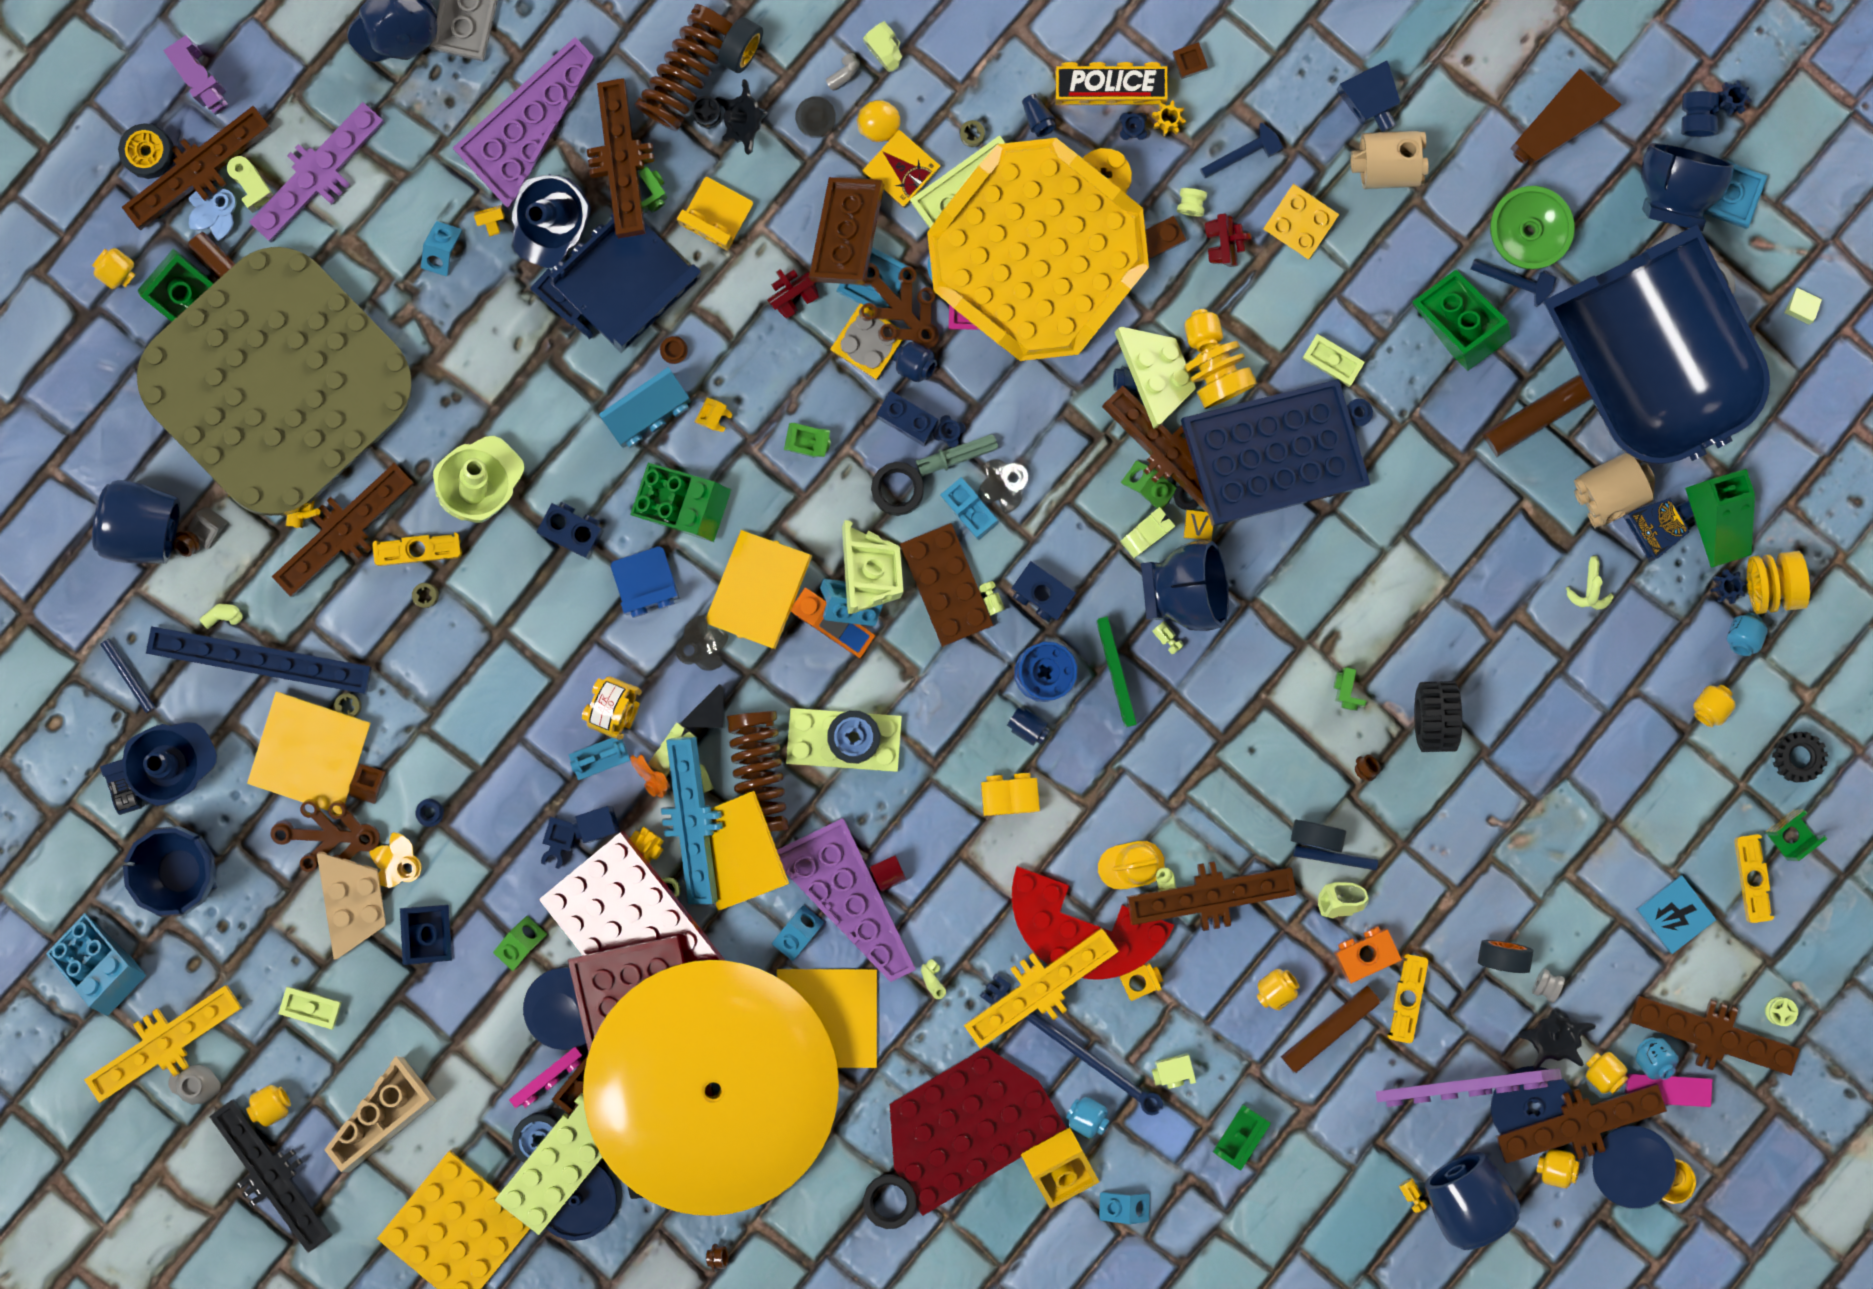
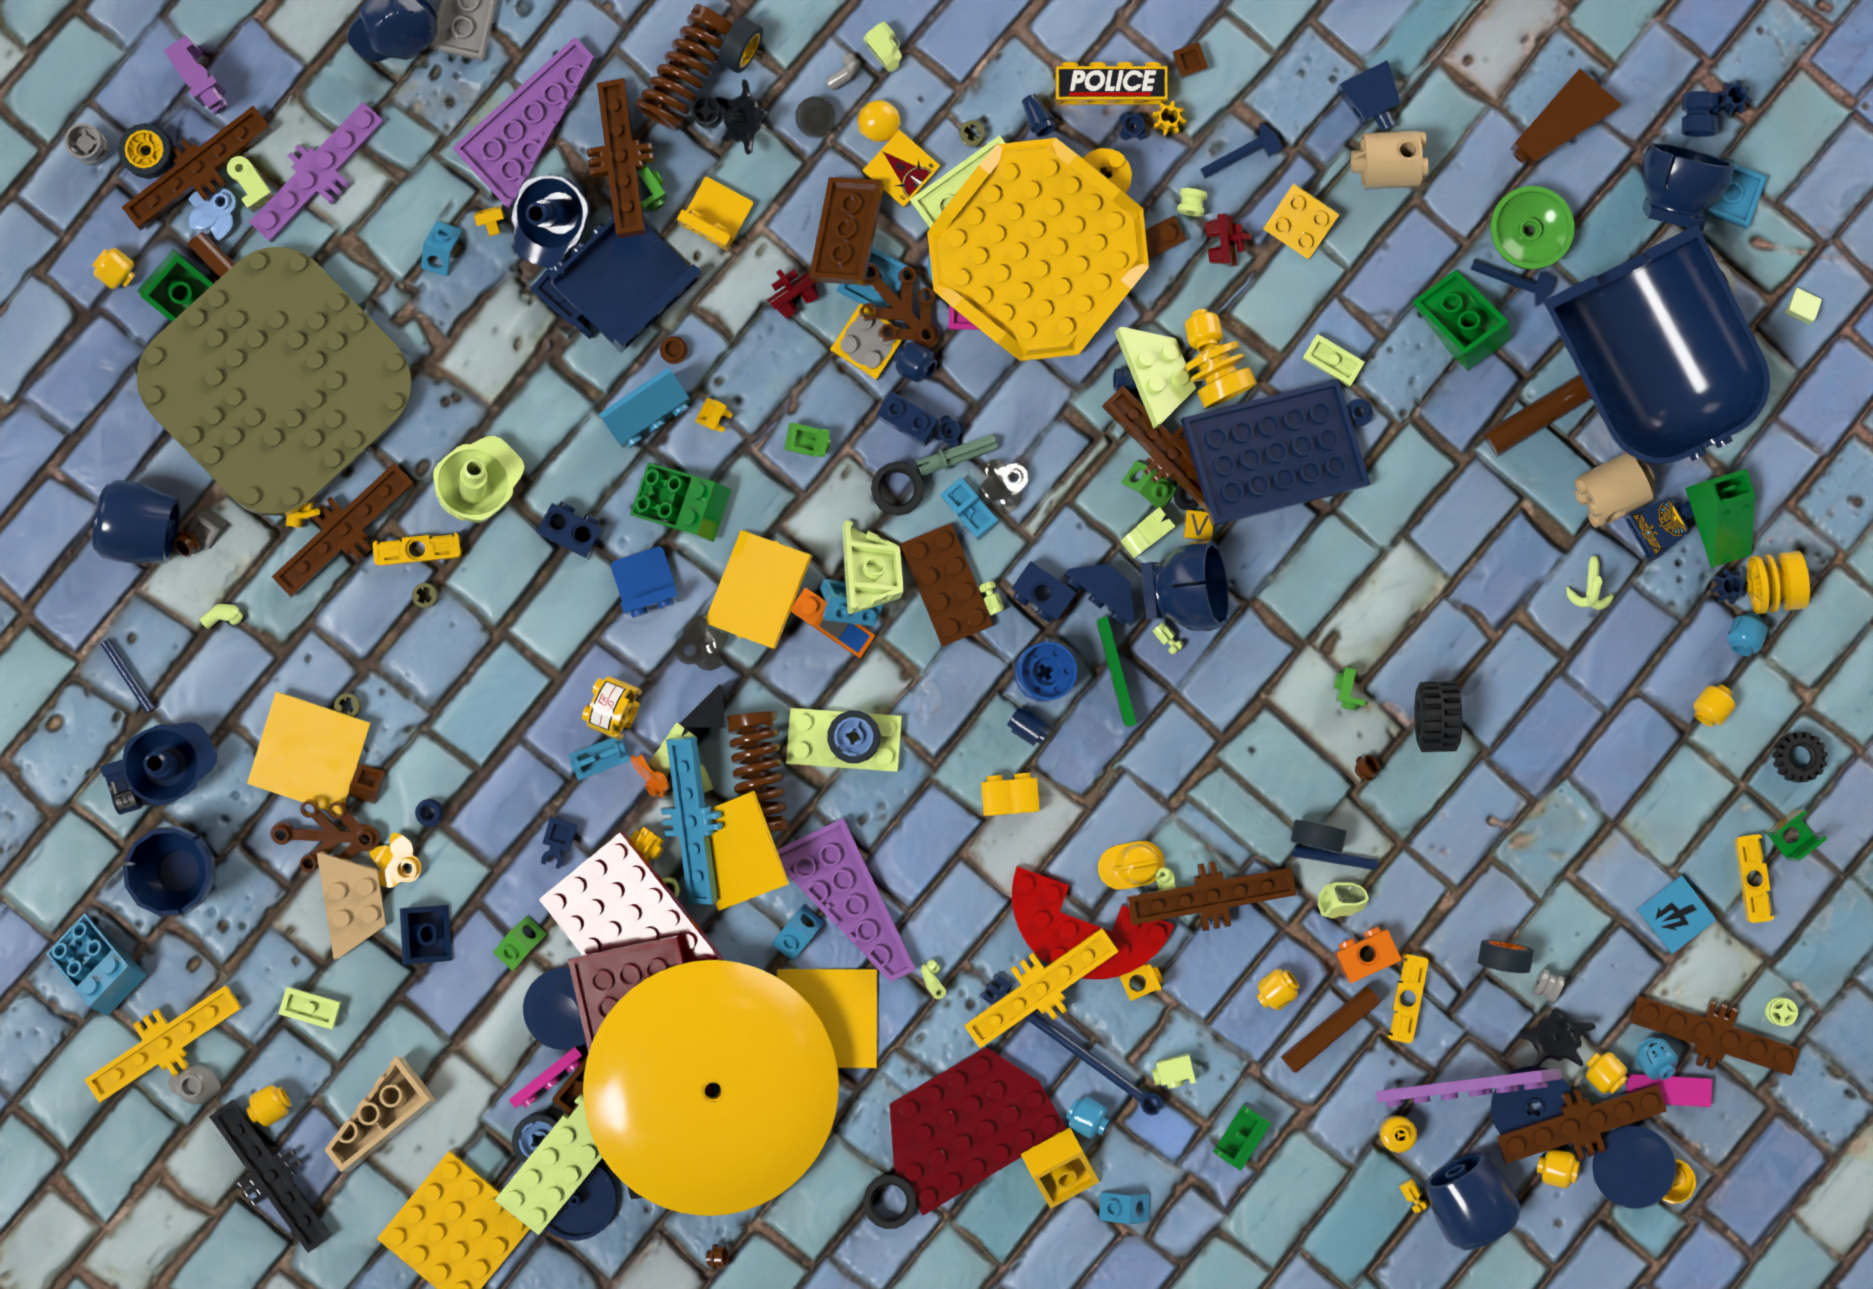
(87, 144): none -> light grey wheel
(258, 660): dark blue plate -> none
(596, 824): dark blue brick -> none
(888, 873): dark red brick -> none
(1105, 589): none -> dark blue slope
(1391, 1126): none -> yellow head

